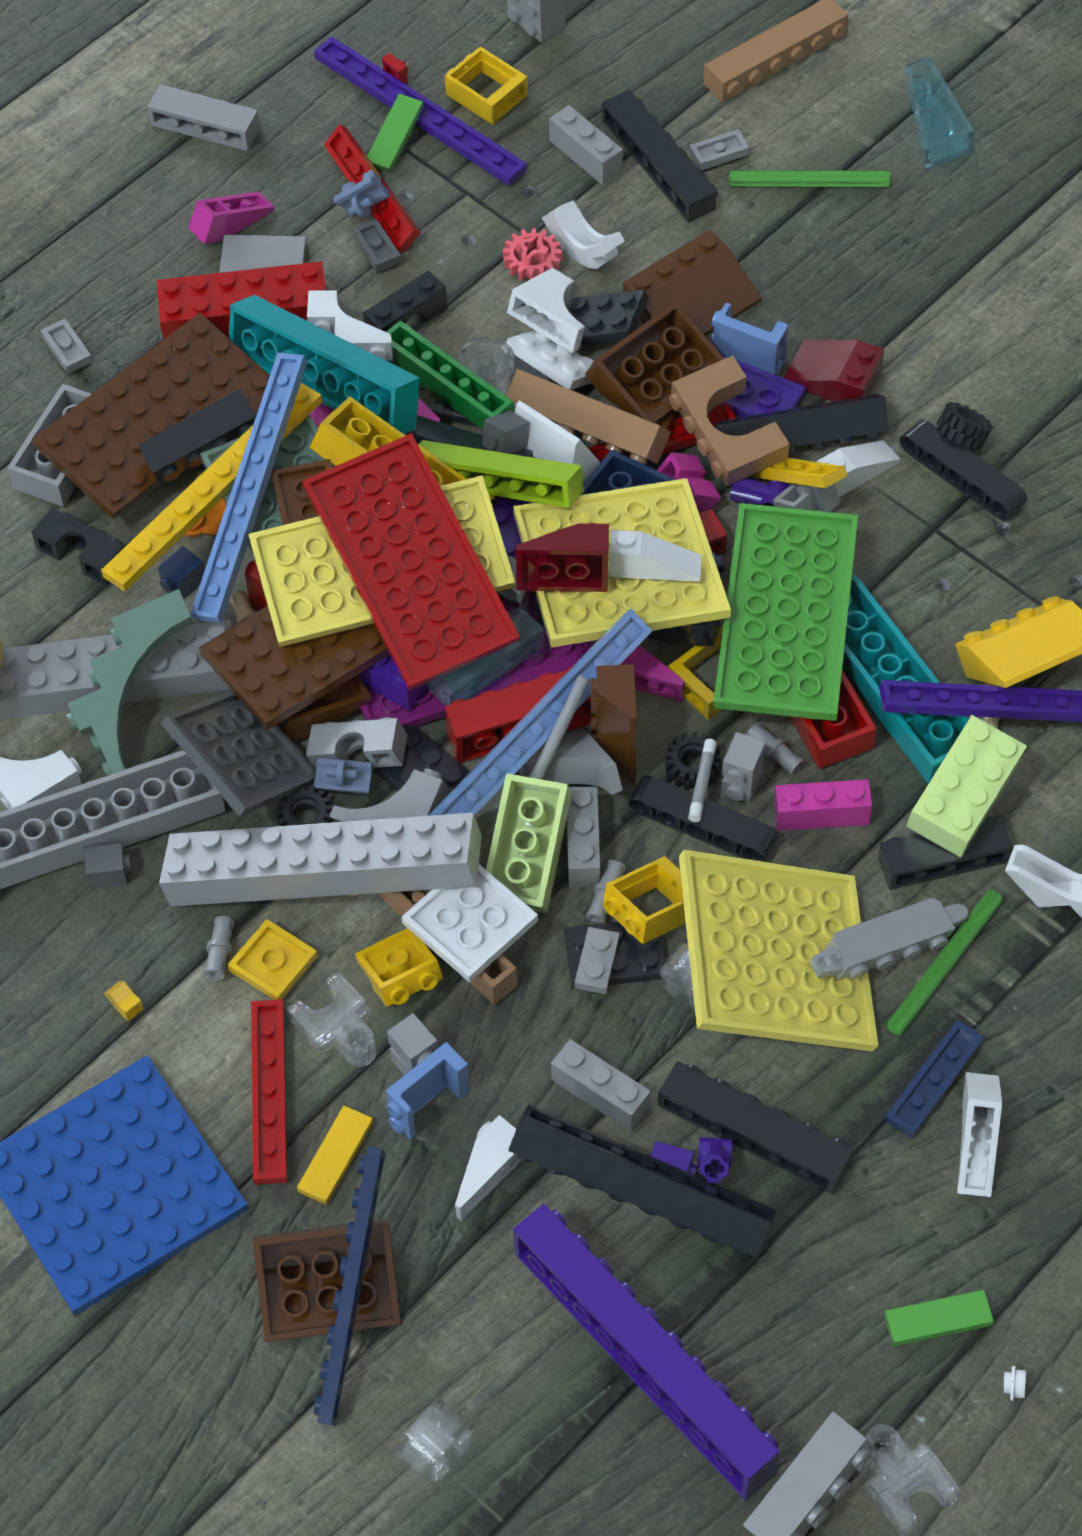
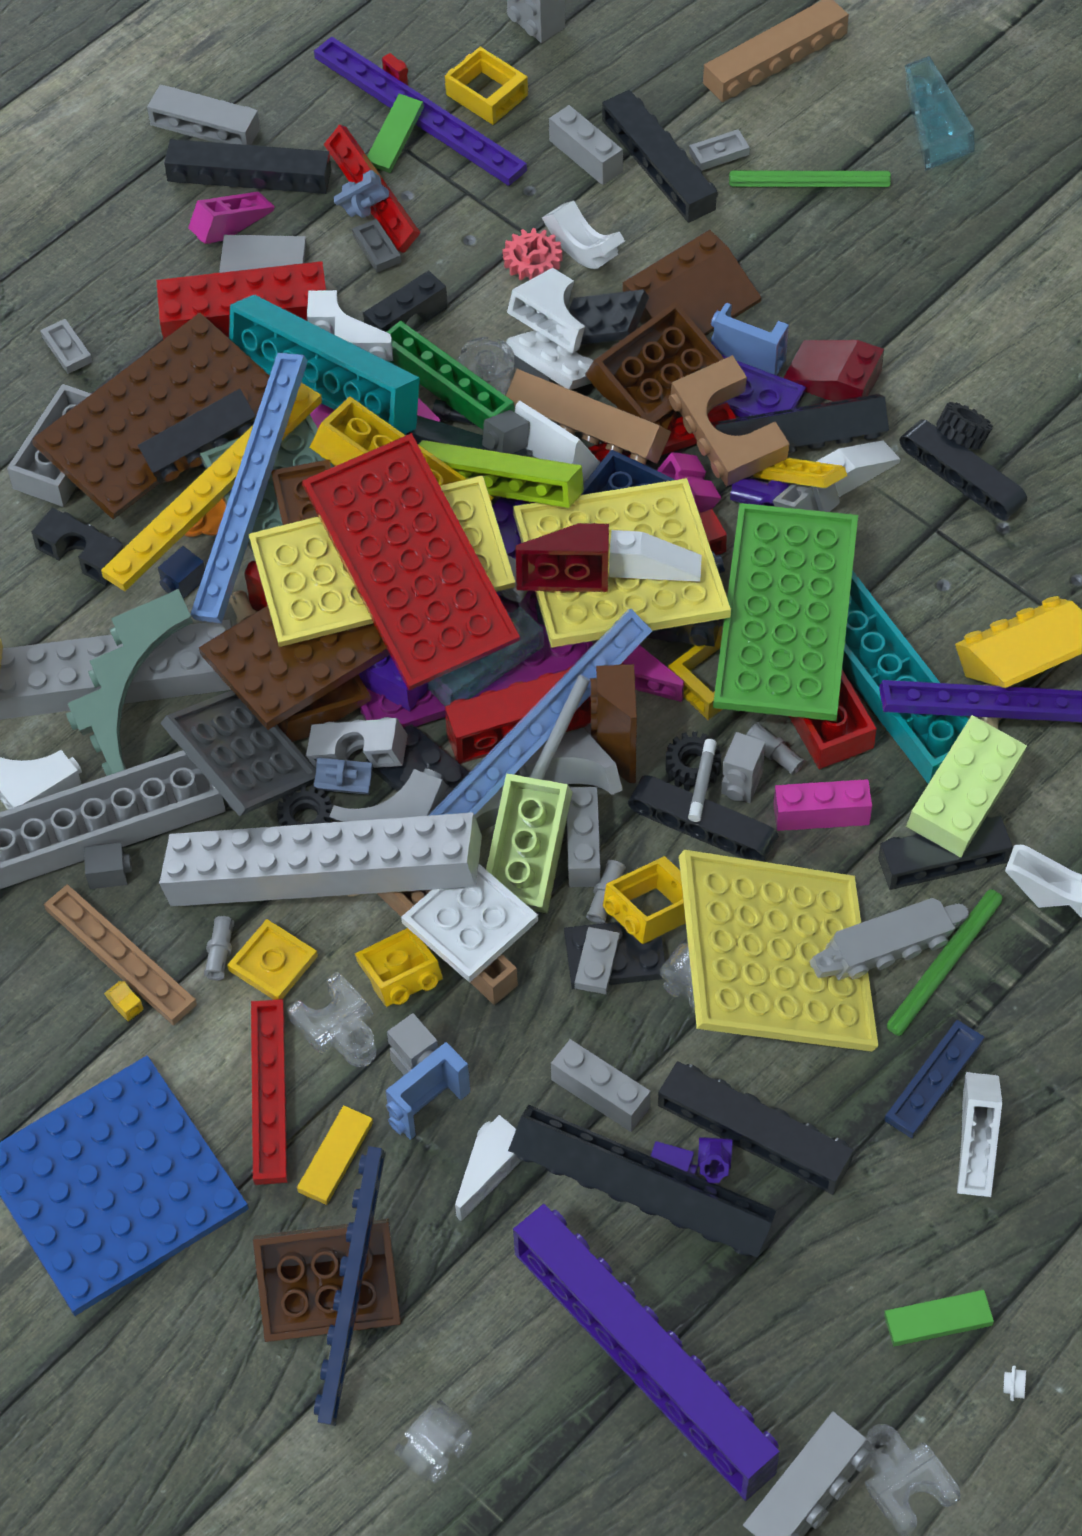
(120, 954): none -> medium nougat plate
(248, 166): none -> black brick

